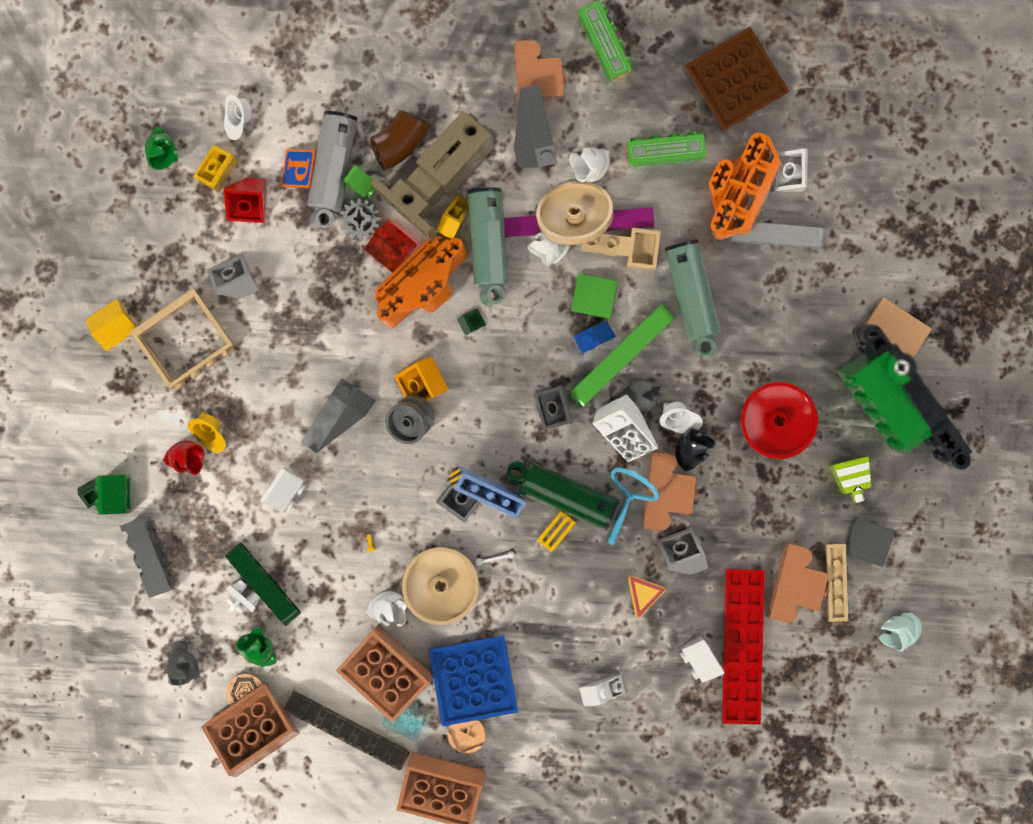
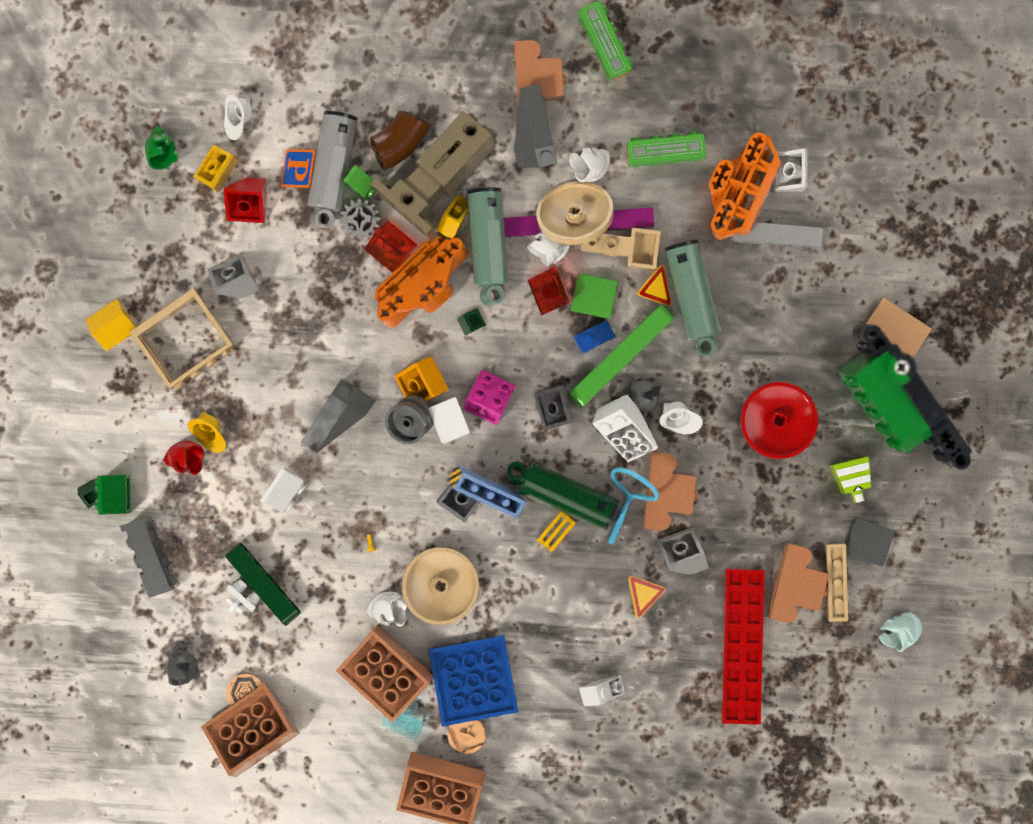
(256, 648): green helmet -> none
(346, 730): clear smoke beam -> none
(449, 420): none -> white slope
(479, 561): white hinge -> none
(488, 397): none -> dark pink bracket
(548, 291): none -> clear red slope
(656, 287): none -> piece
(692, 449): black helmet -> none
(701, 659): white slope -> none
(736, 79): reddish brown plate -> none

